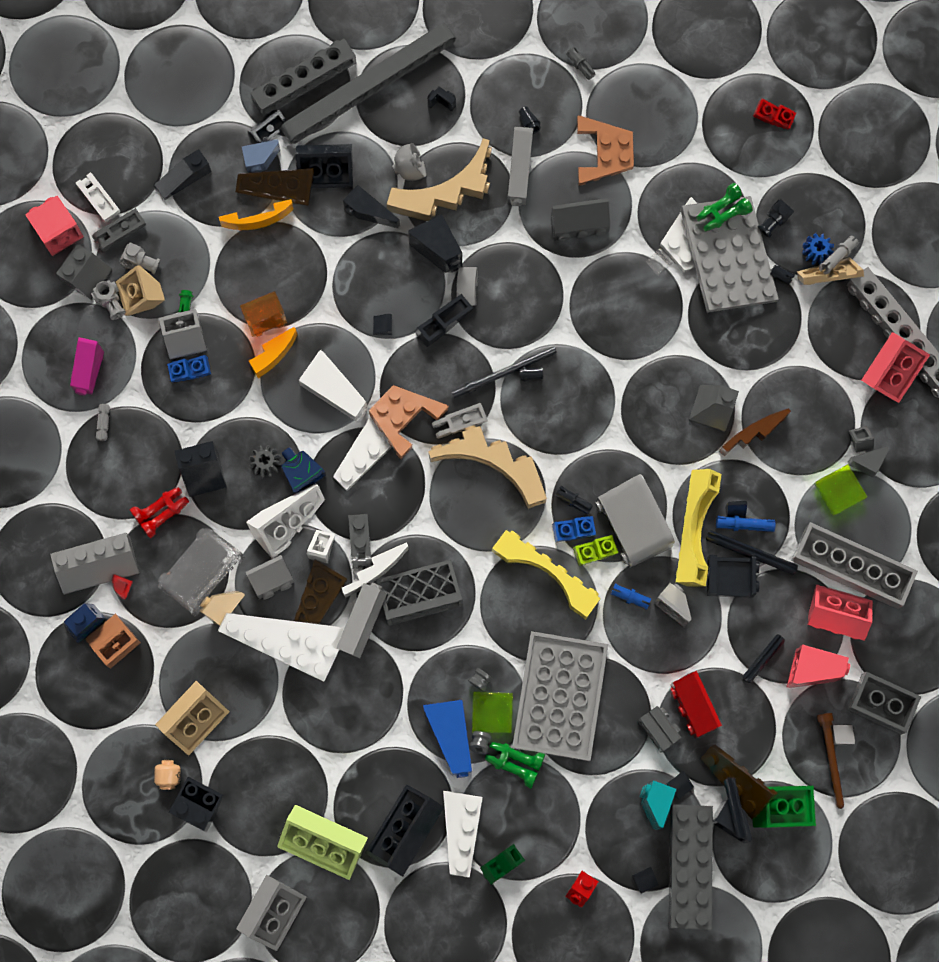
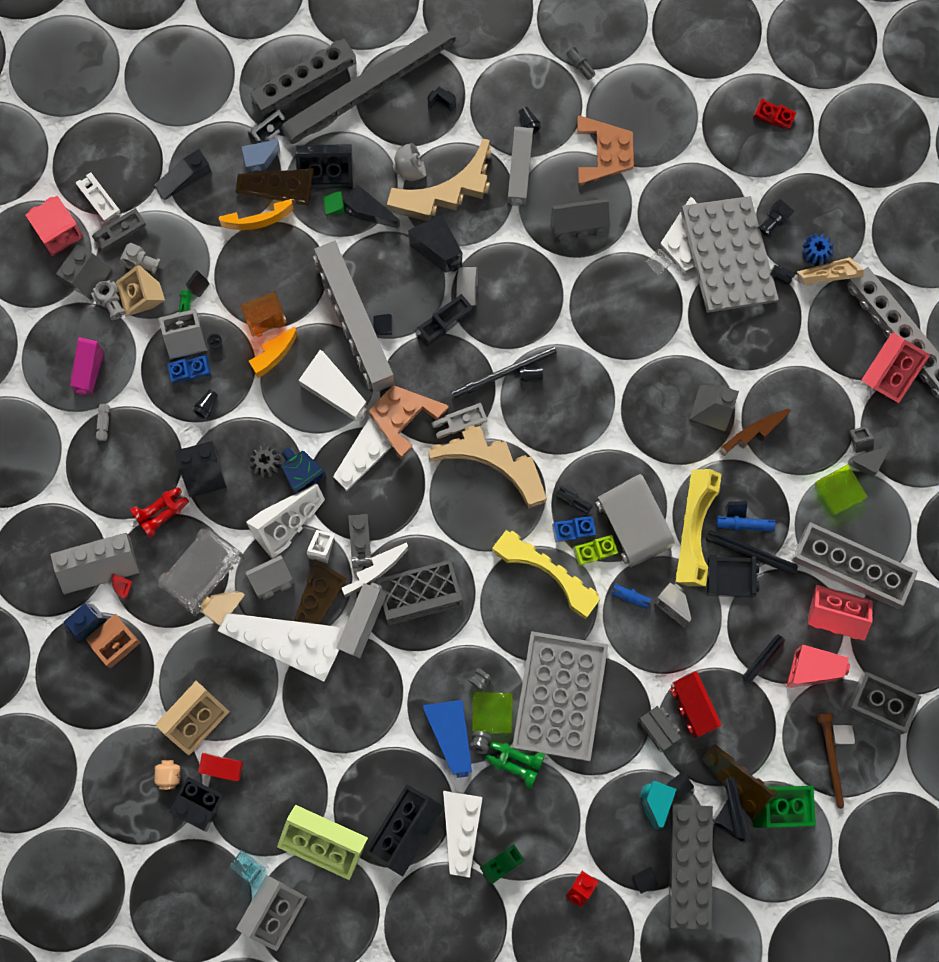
(197, 284): none -> black slope
(205, 405): none -> black cone
(213, 336): none -> black hinge
(220, 767): none -> red slope
(247, 867): none -> clear light blue slope
(333, 203): none -> green slope
(354, 317): none -> light grey brick
(733, 193): green piece -> none
(842, 251): light grey pin -> none

